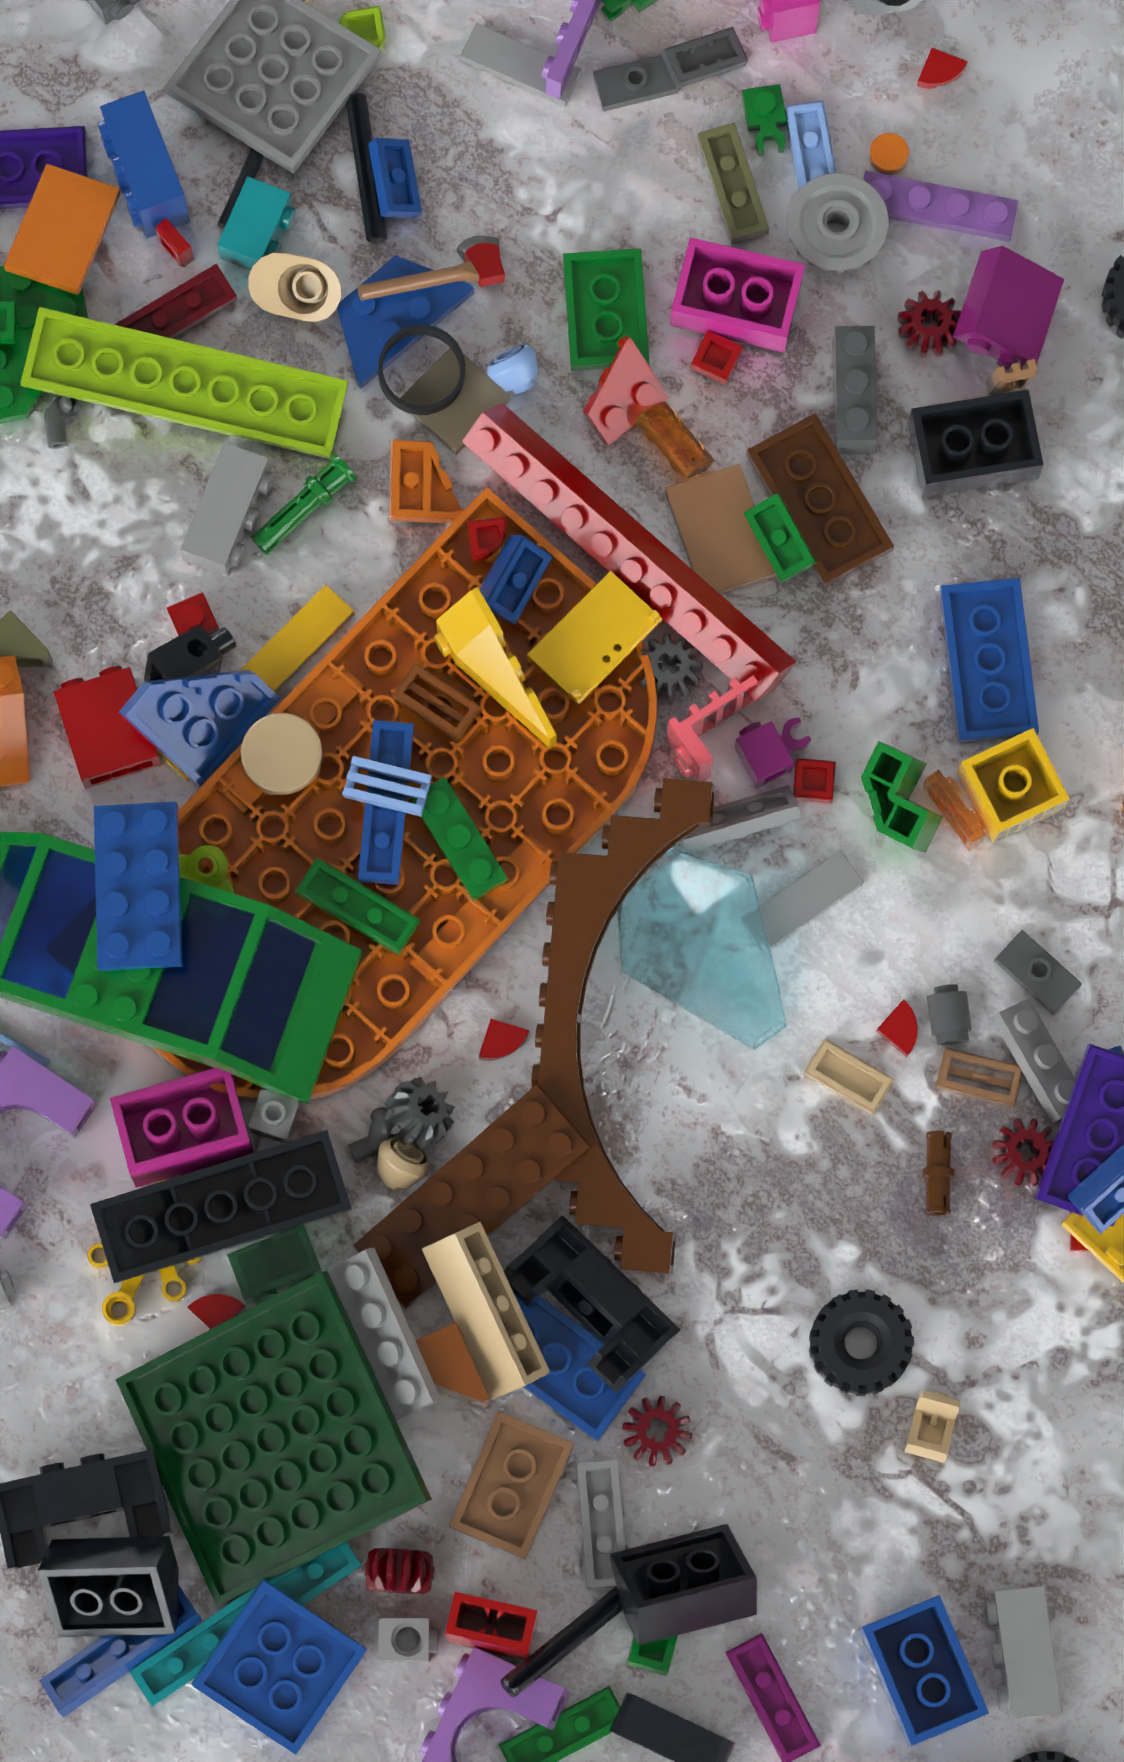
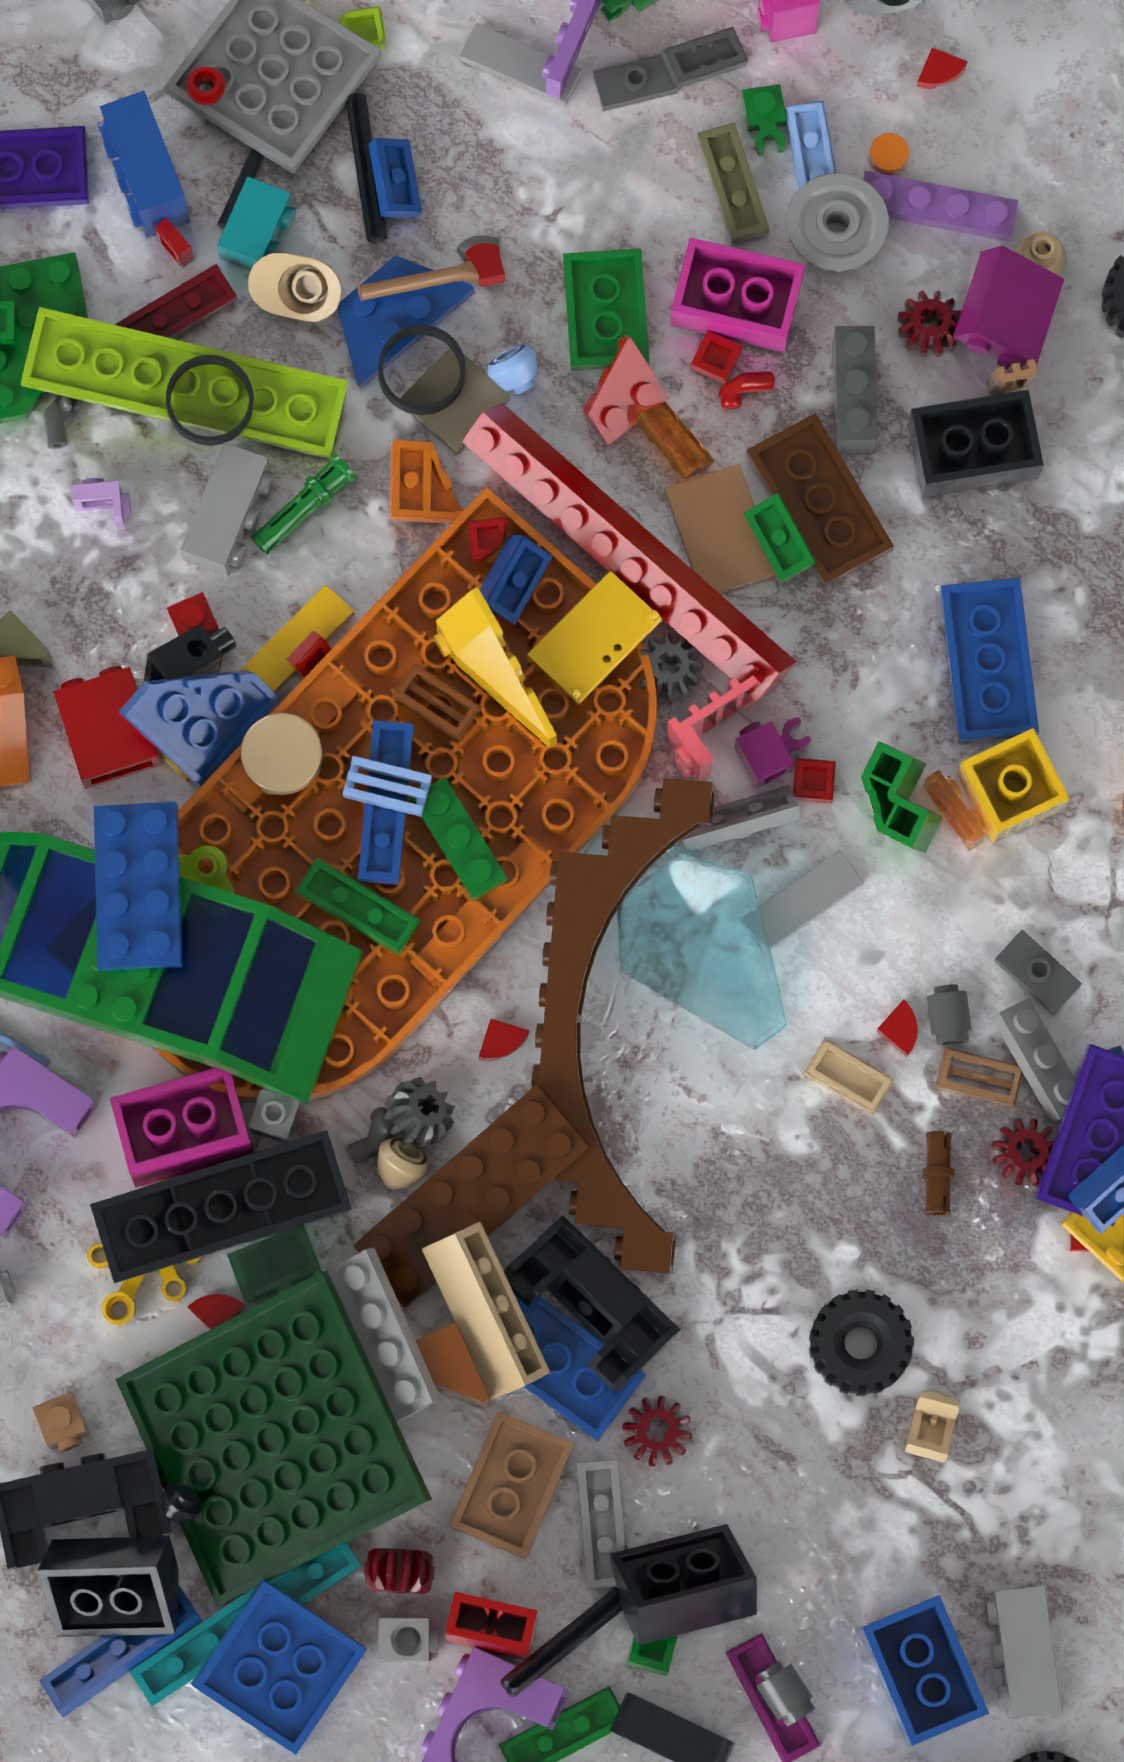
(61, 1422): none -> medium nougat brick
(62, 229): orange tile -> none
(97, 494): none -> lavender bracket
(180, 1503): none -> black plate
(201, 76): none -> red plate
(203, 360): none -> black tyre
(308, 654): none -> red tile
(744, 383): none -> red arm
(785, 1693): none -> dark grey brick
(1043, 250): none -> tan cone

